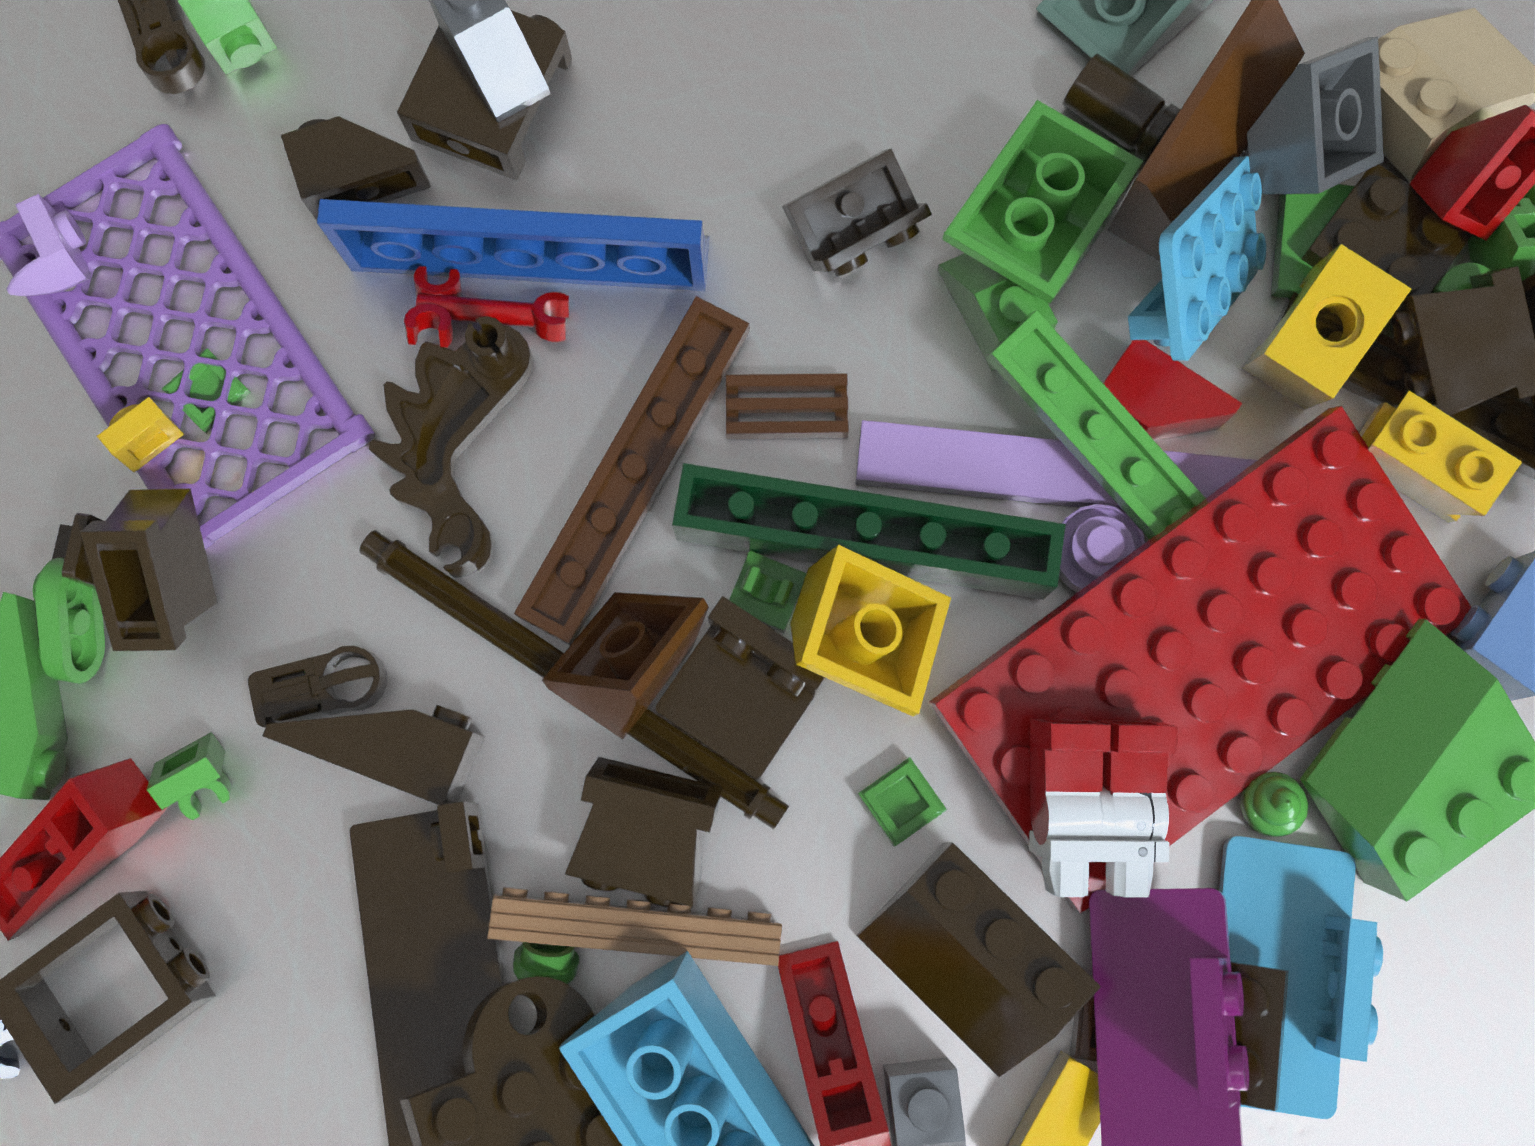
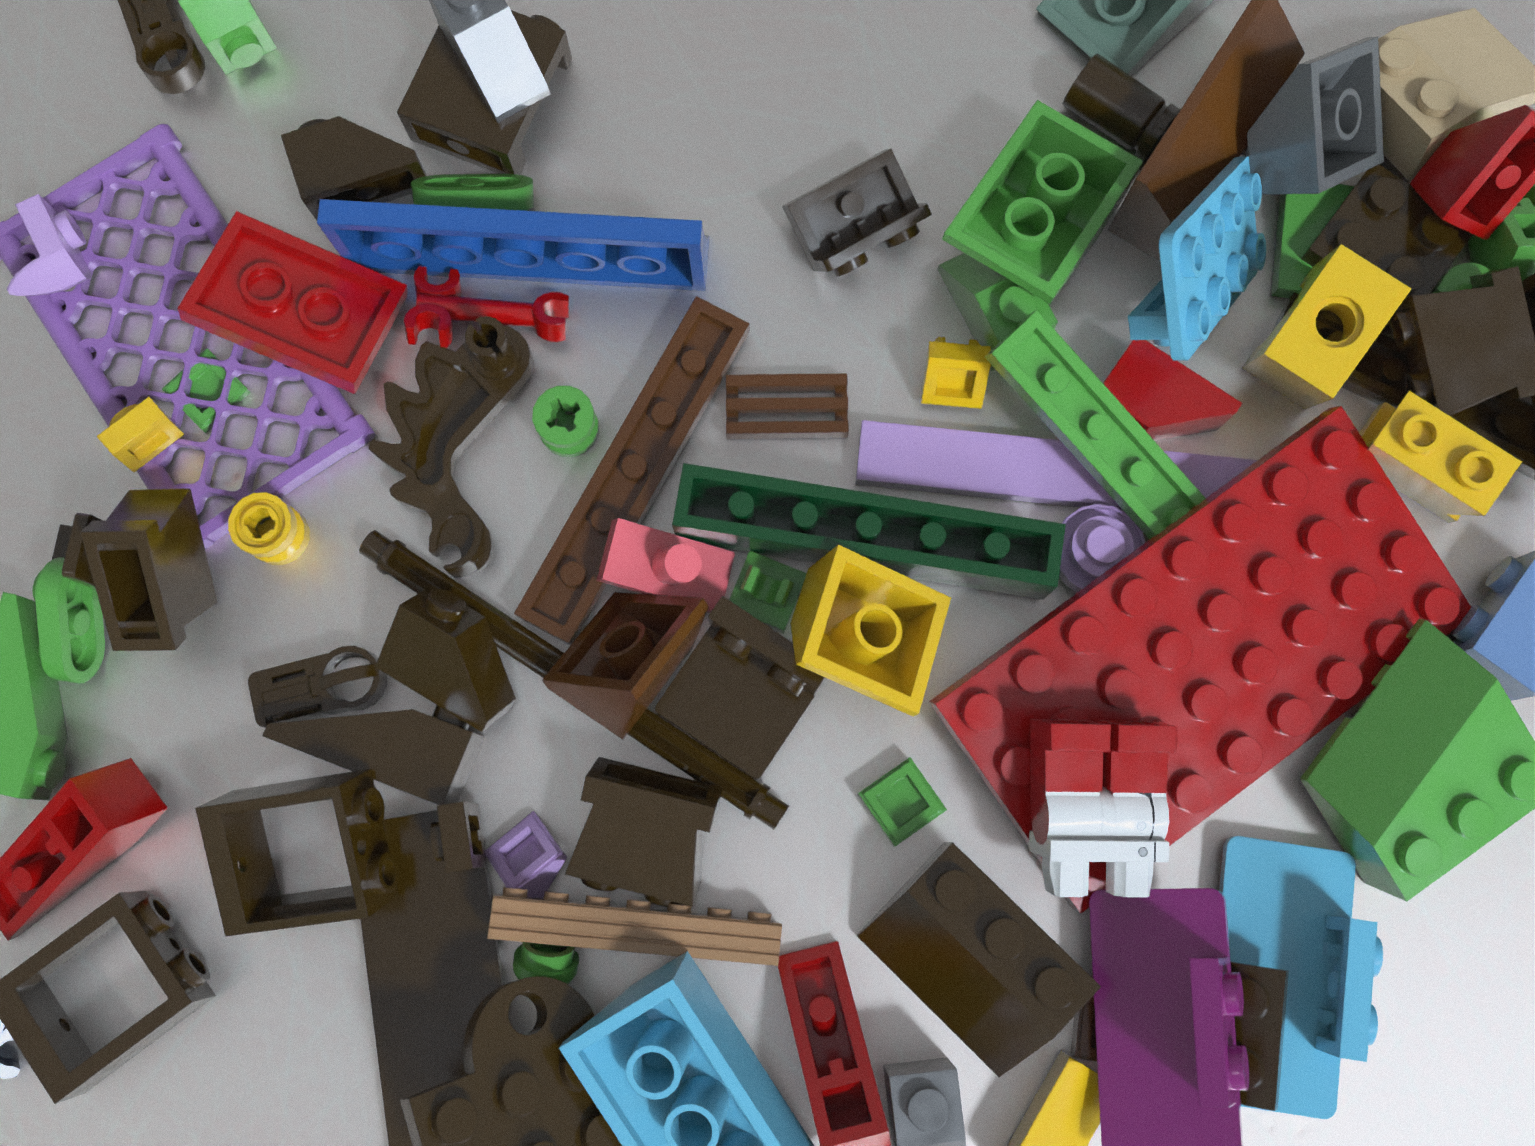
(187, 771): bright green tile -> none
(250, 893): none -> dark brown window
(282, 536): none -> yellow wheel
(293, 302): none -> red plate
(448, 657): none -> dark brown slope
(475, 191): none -> bright green plate
(527, 856): none -> lavender slope
(571, 434): none -> bright green wheel
(664, 563): none -> coral tile
(955, 374): none -> yellow tile
(1274, 804): bright green plate -> none

